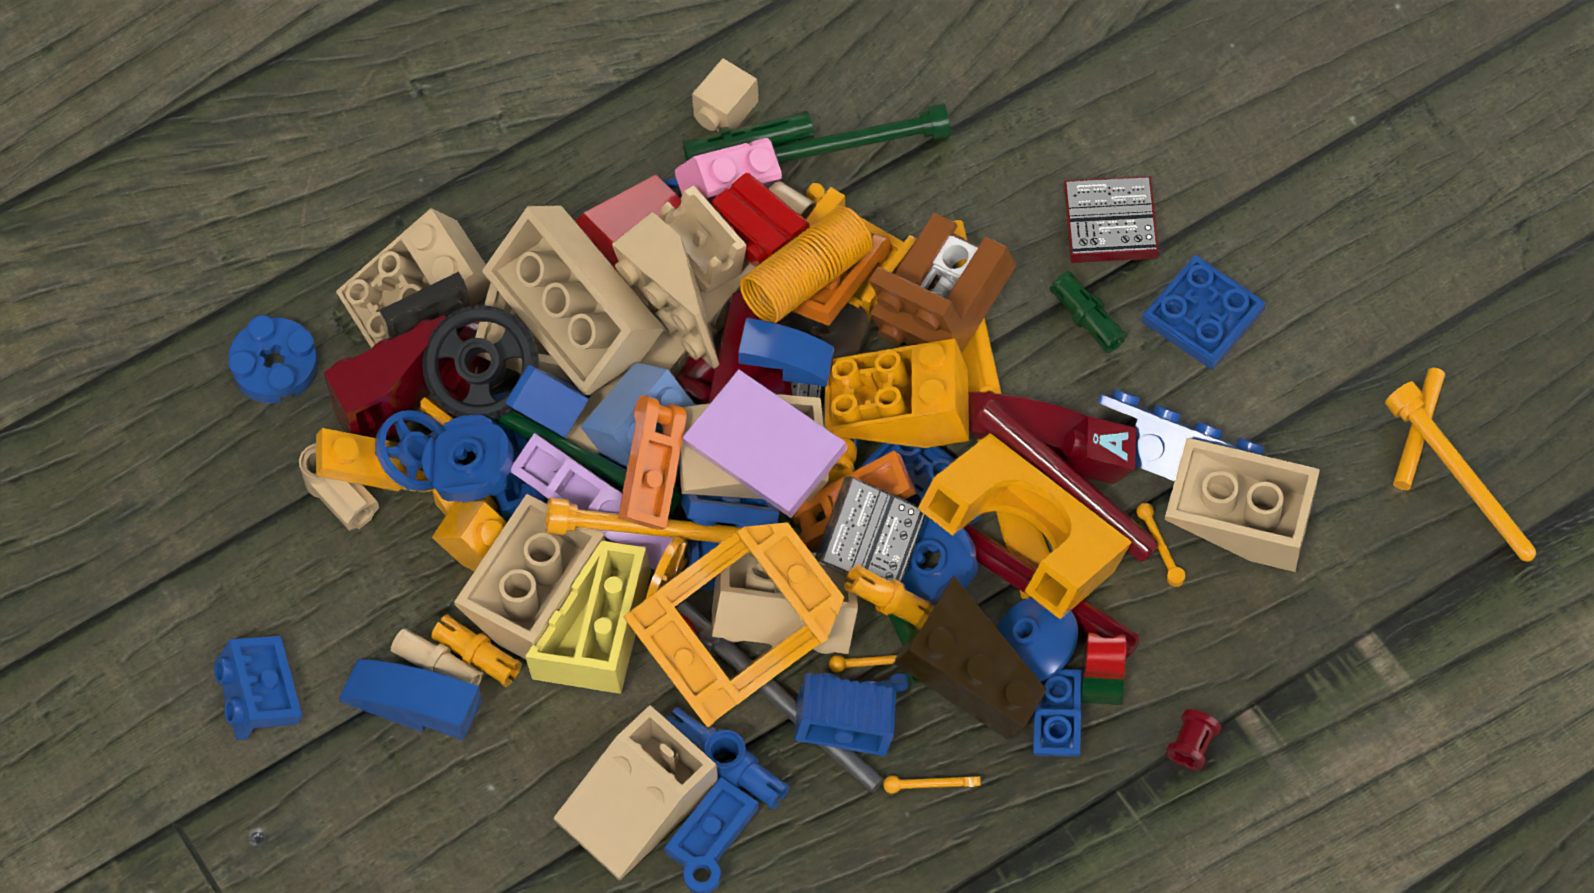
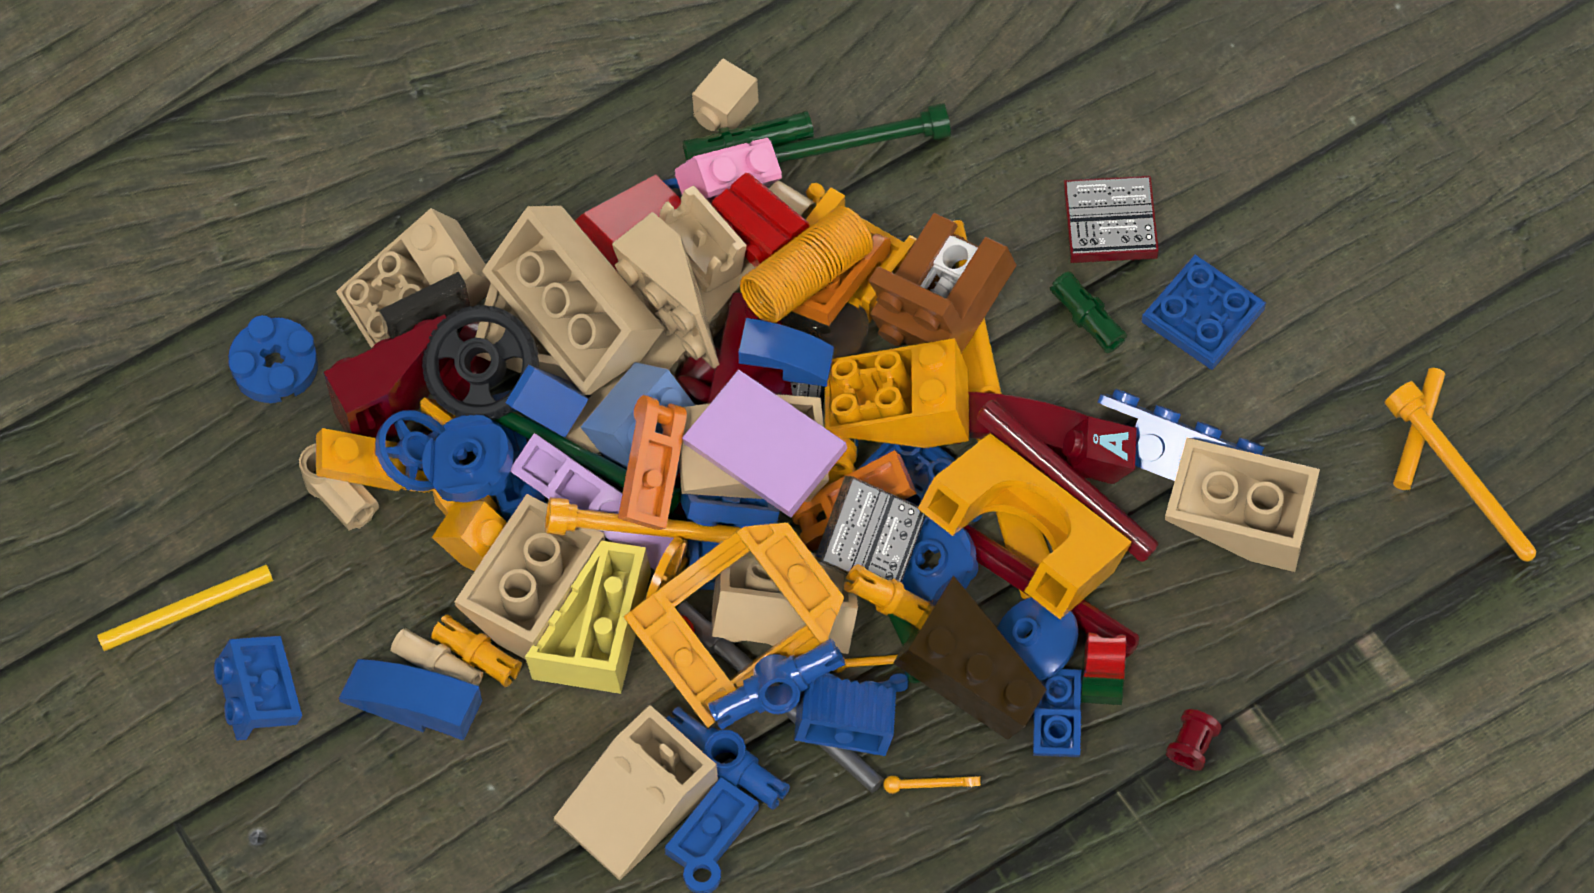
(185, 607): none -> yellow bar
(760, 696): none -> blue pin
(1175, 574): light orange hinge -> none

